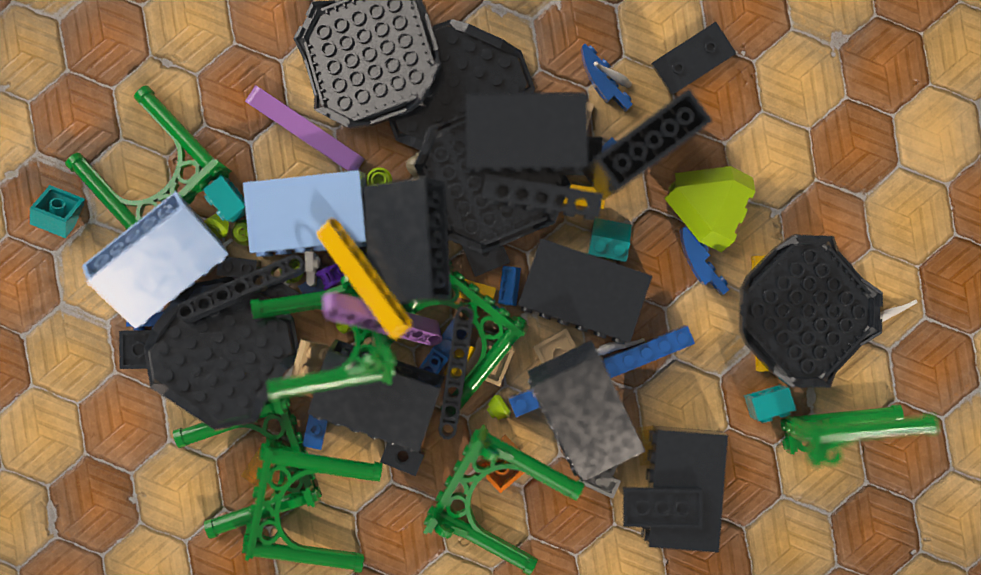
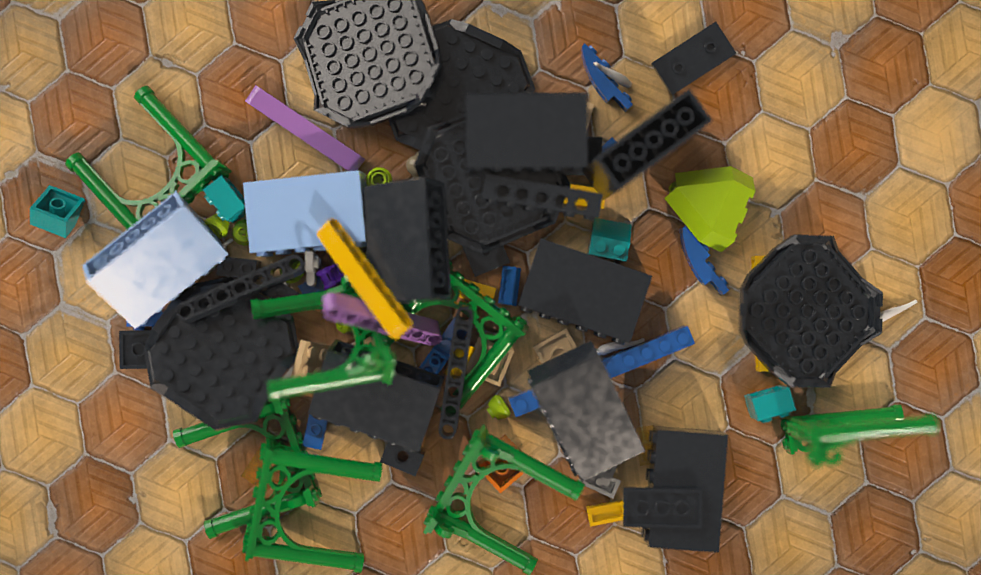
(605, 513): none -> yellow tile

